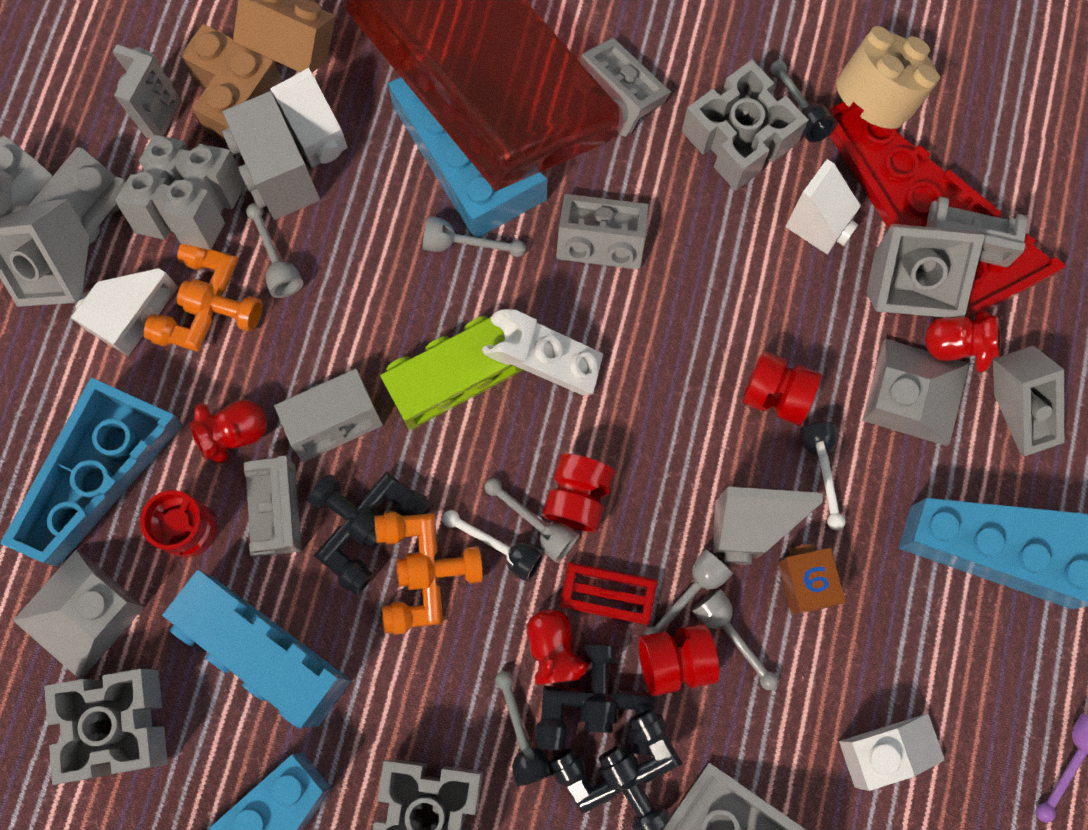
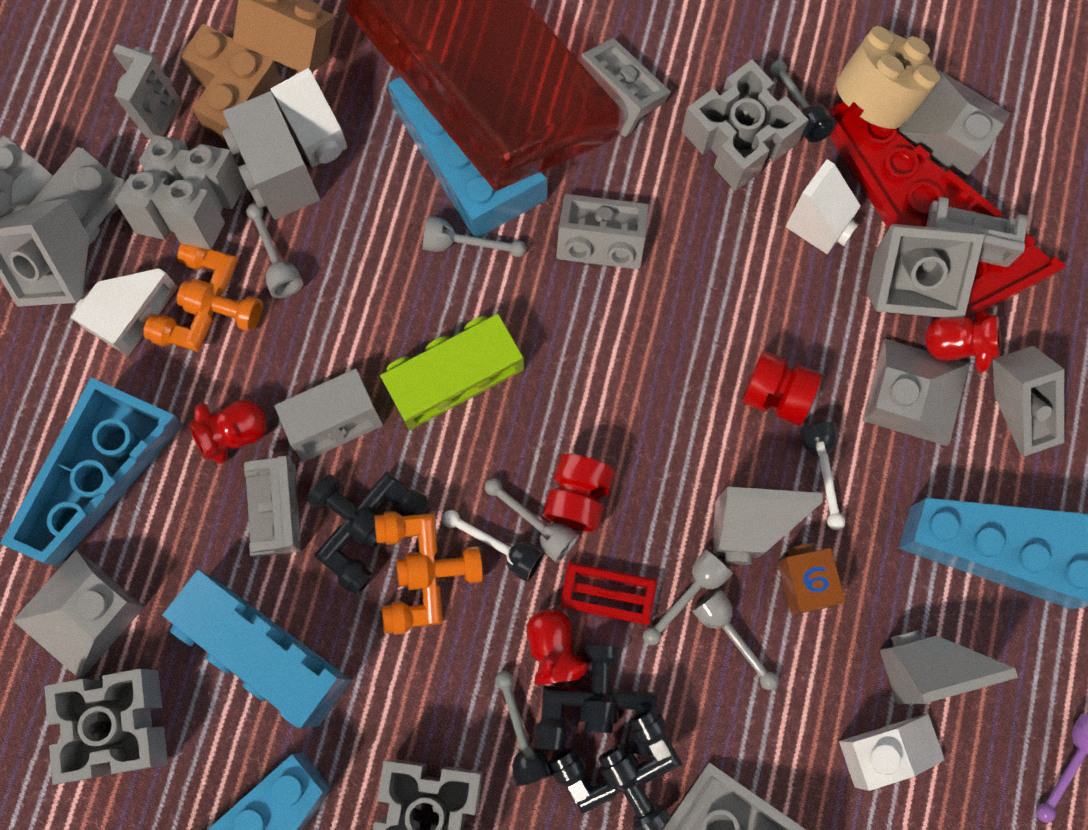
(178, 524): red wheel -> none
(544, 352): white plate -> none
(680, 659): red wheel -> none
(937, 669): none -> light grey slope
(955, 125): none -> light grey slope

